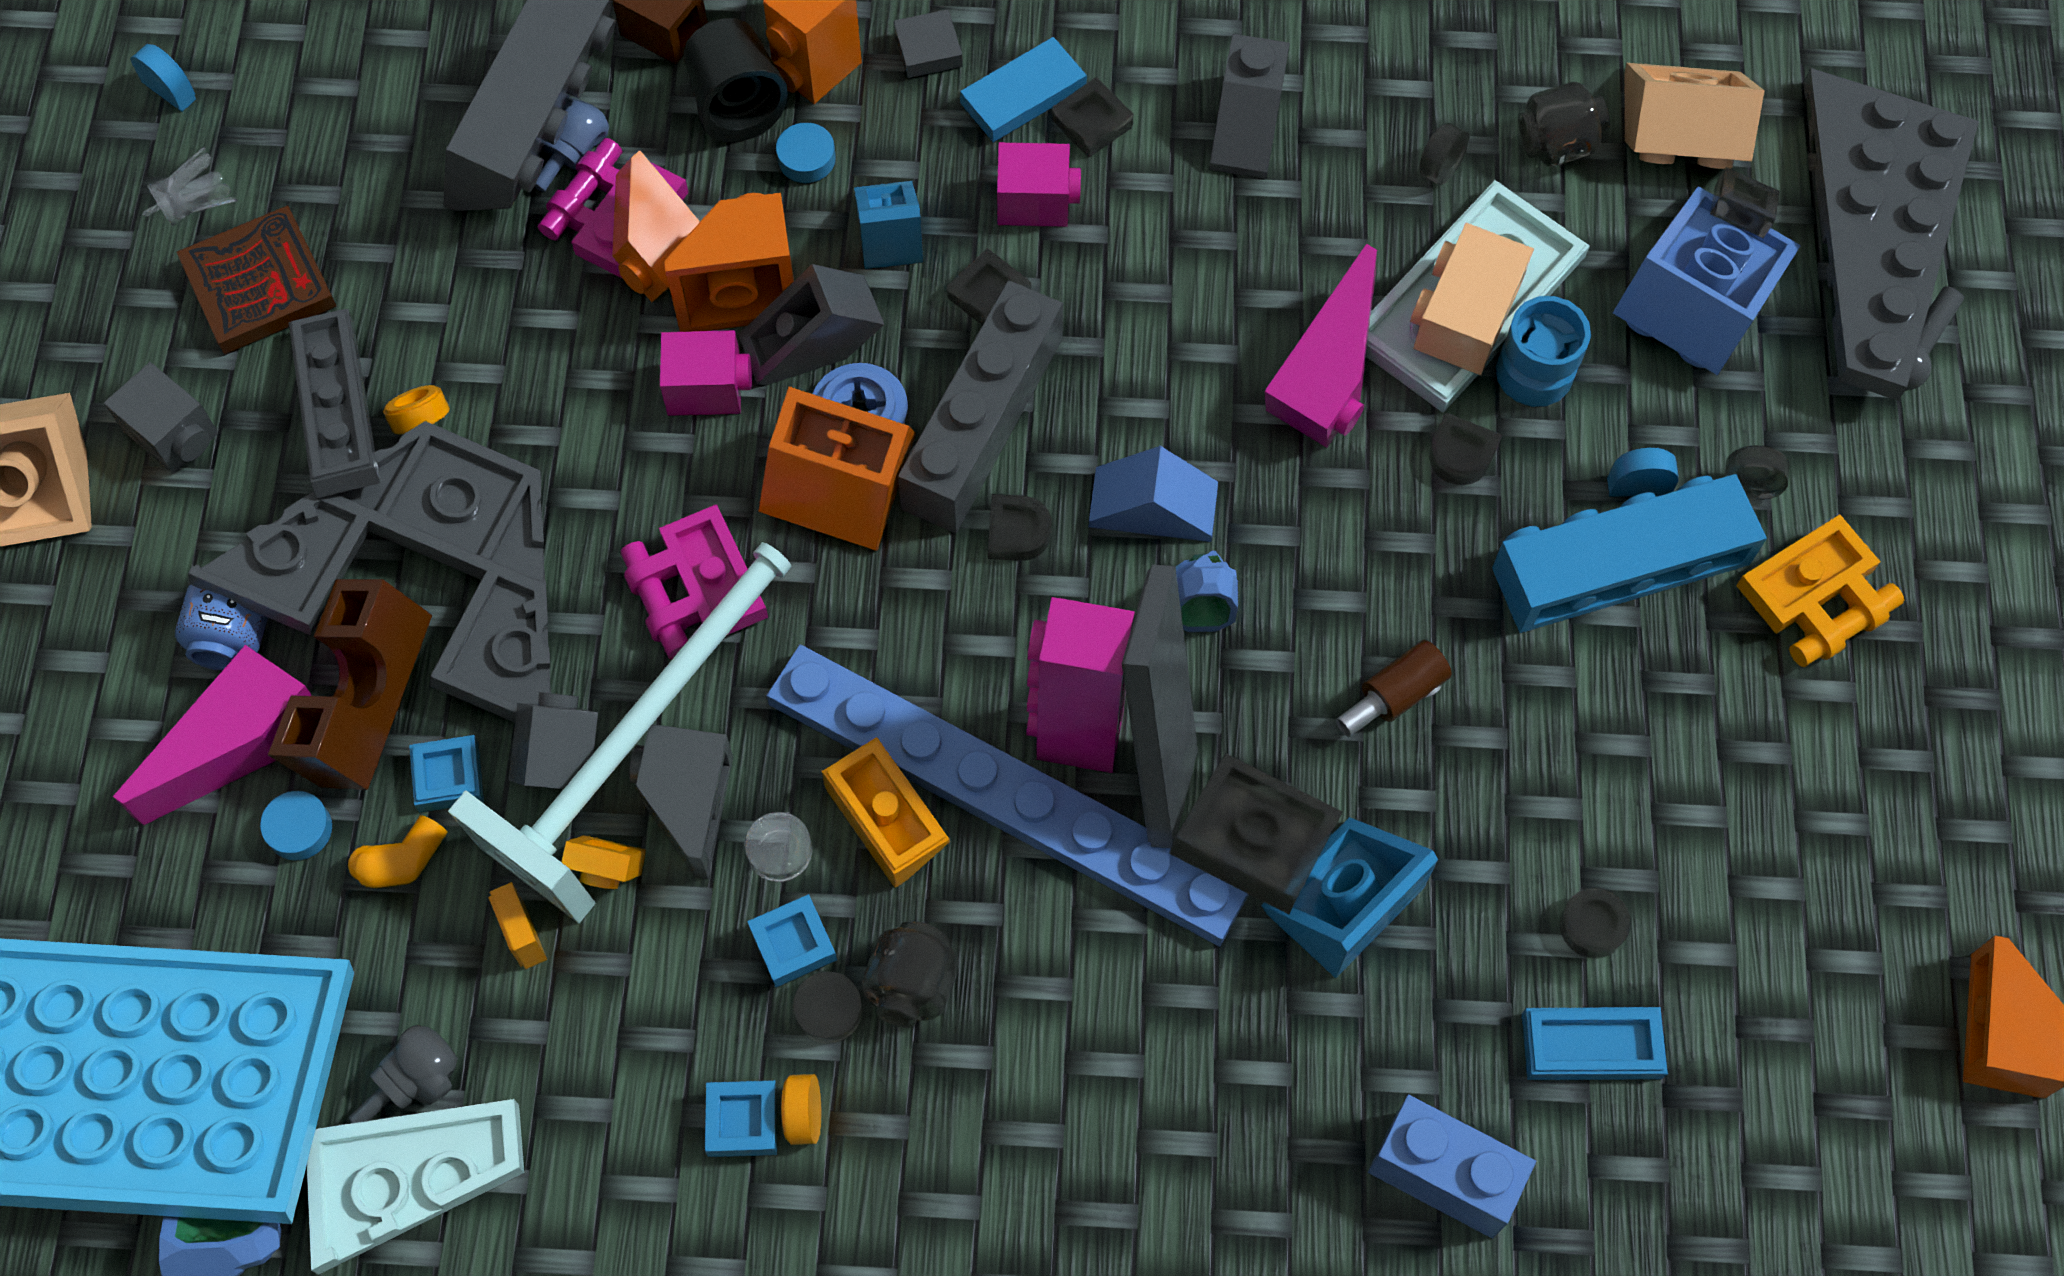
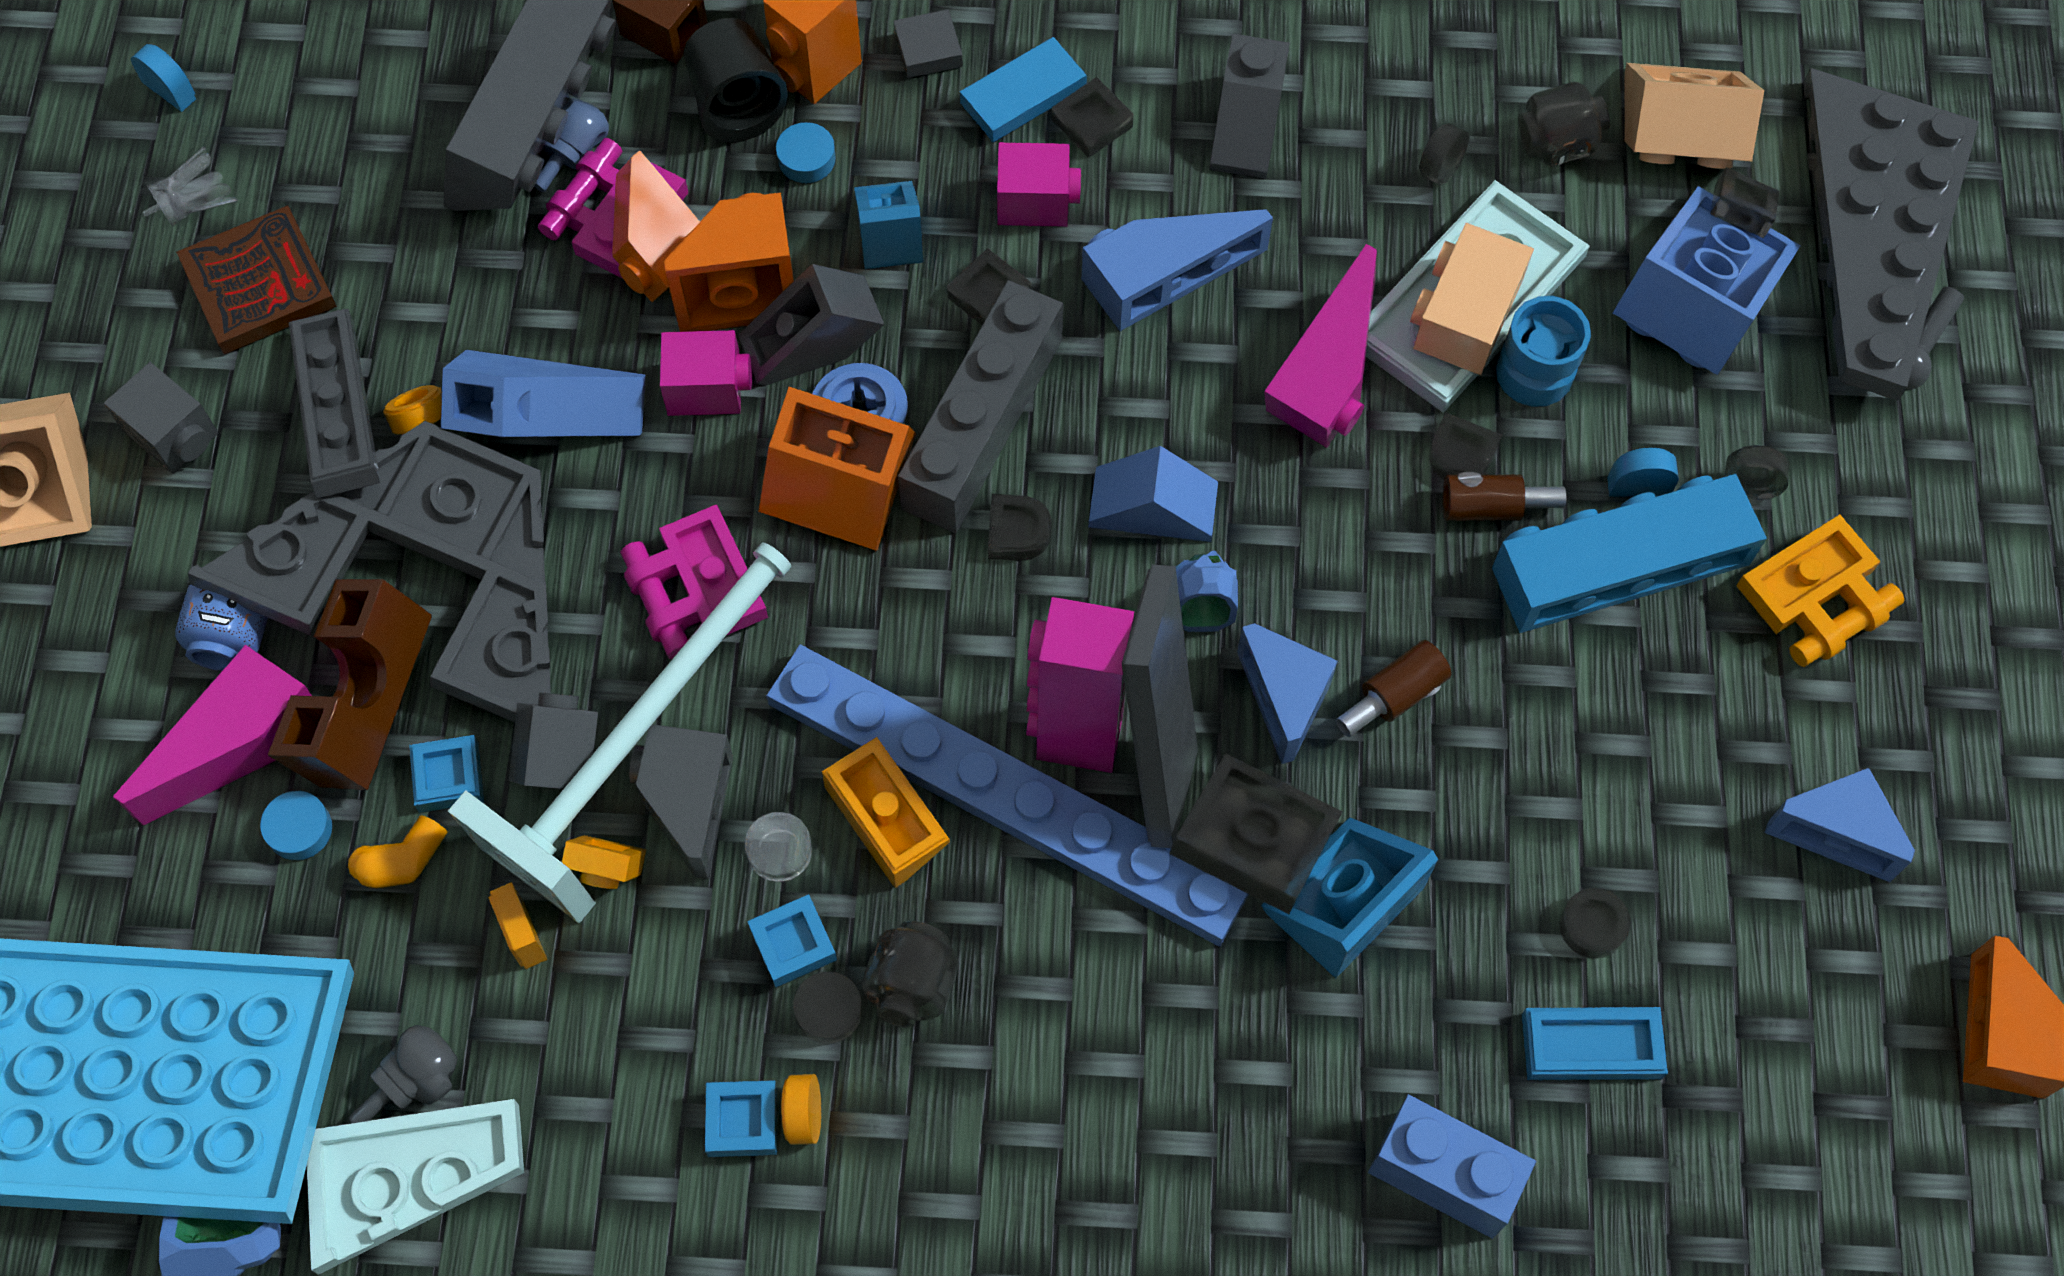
(539, 398): none -> medium blue slope
(1166, 258): none -> medium blue slope
(1286, 684): none -> medium blue slope
(1495, 497): none -> reddish brown piece
(1846, 824): none -> medium blue slope

